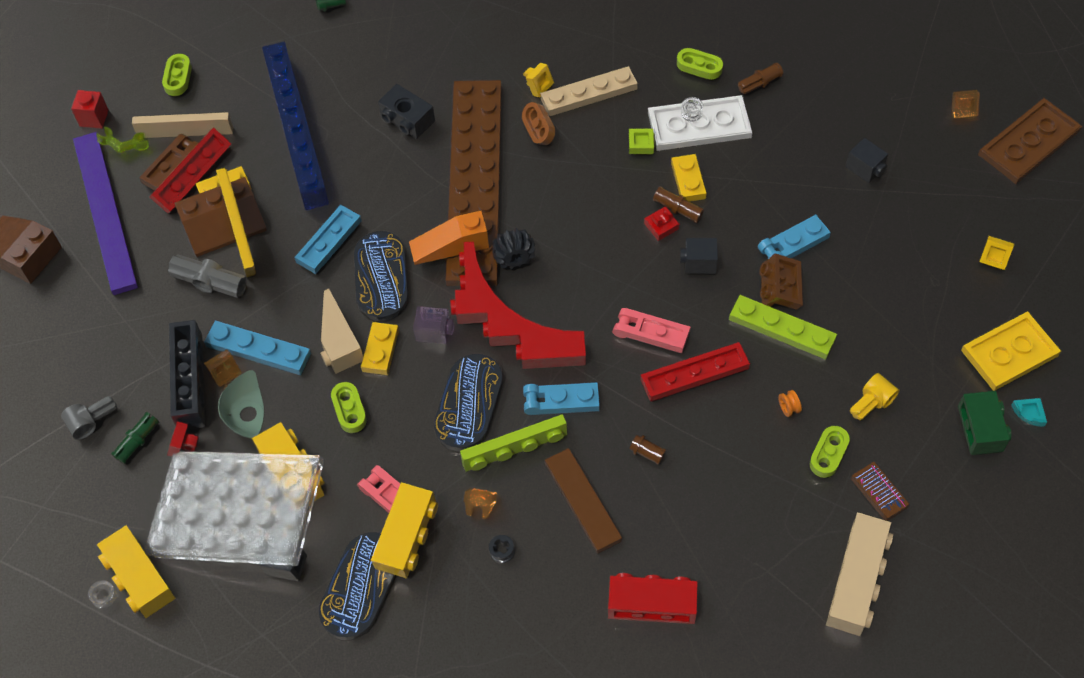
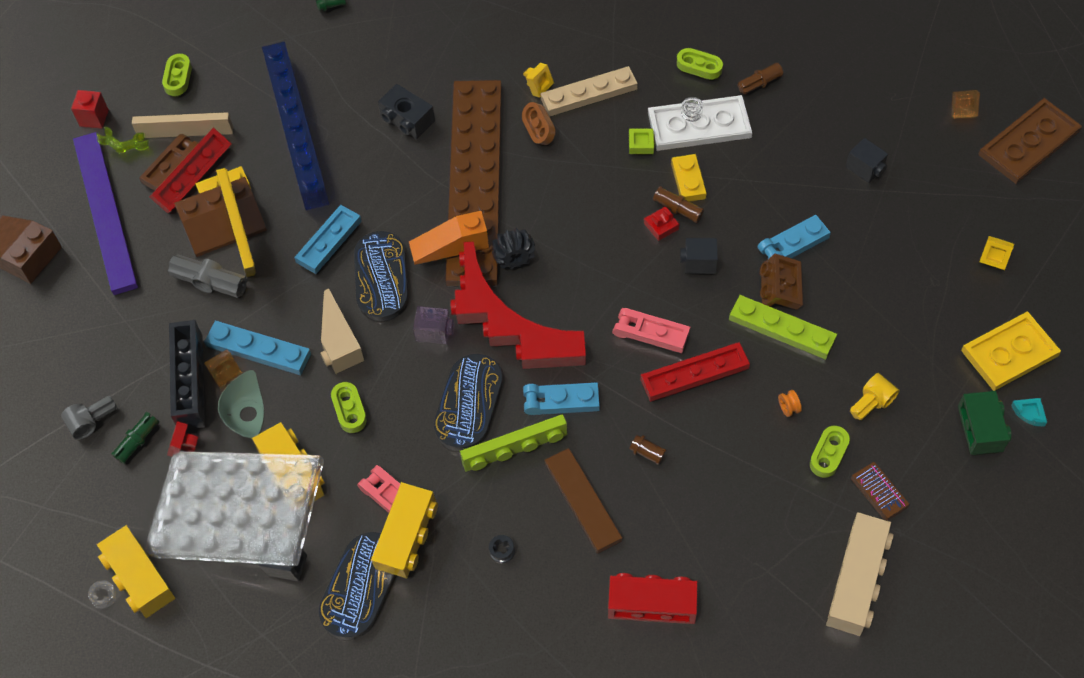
(380, 348): yellow plate -> none
(479, 497): clear orange tile -> none

